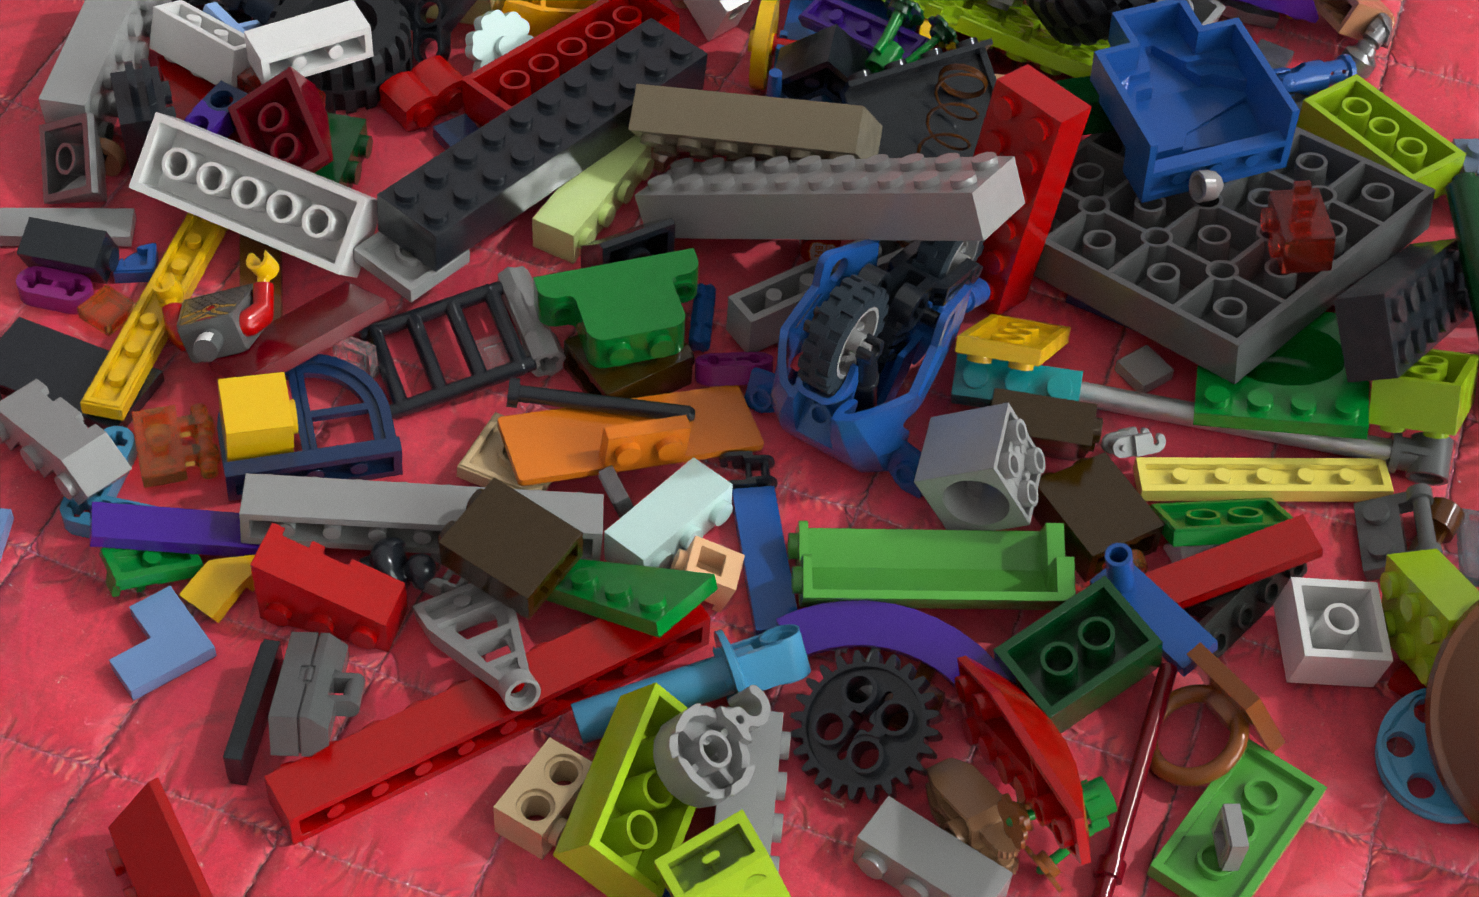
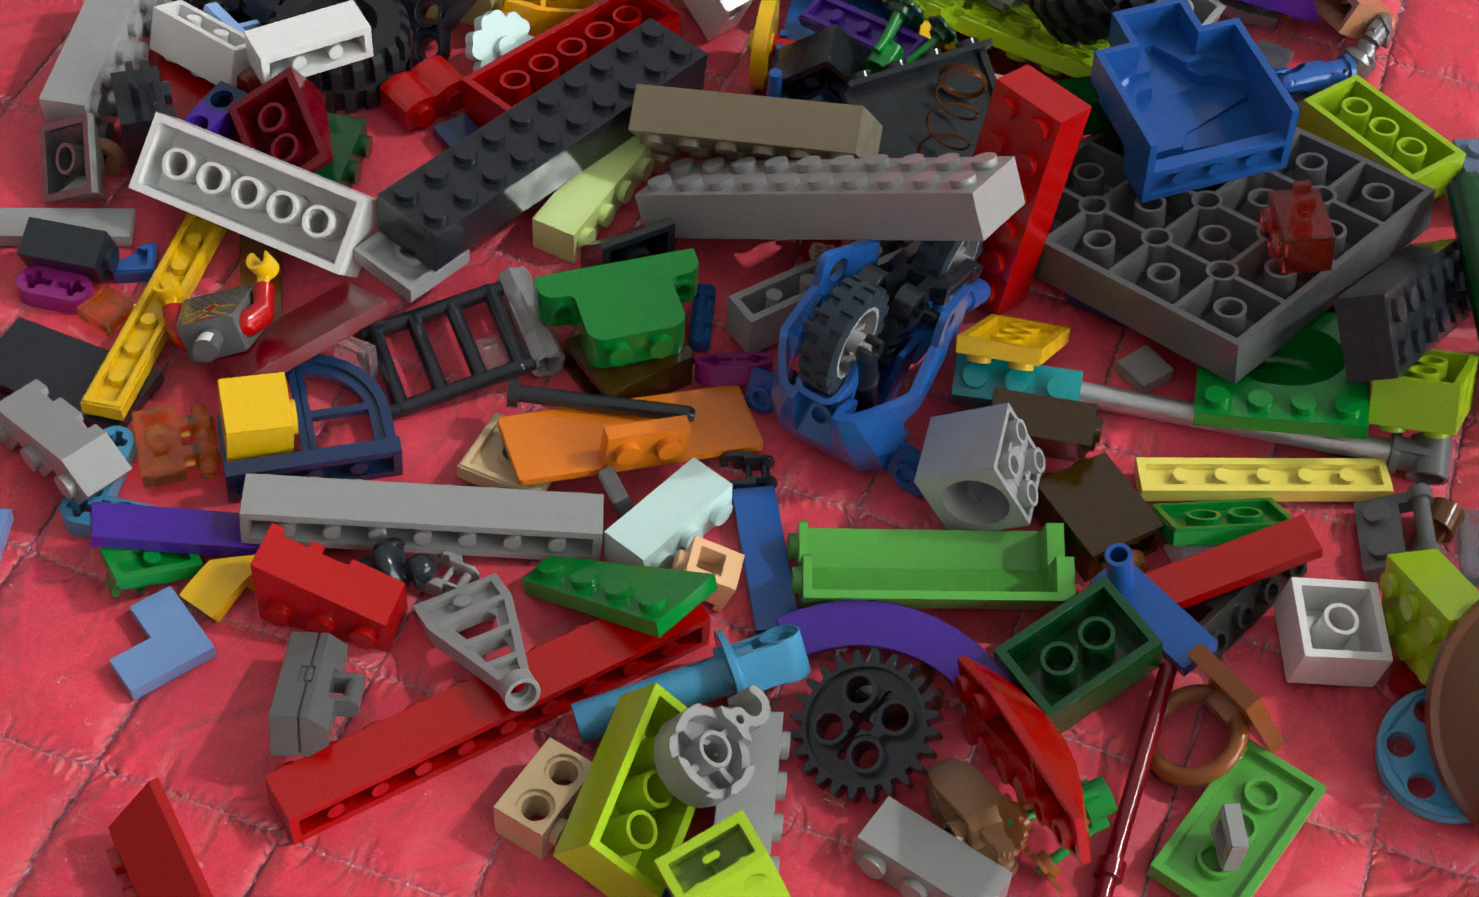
(253, 713): black tile -> none
(510, 547): dark brown brick -> none
(1130, 443): light grey piece -> none
(1205, 185): light grey hinge -> none

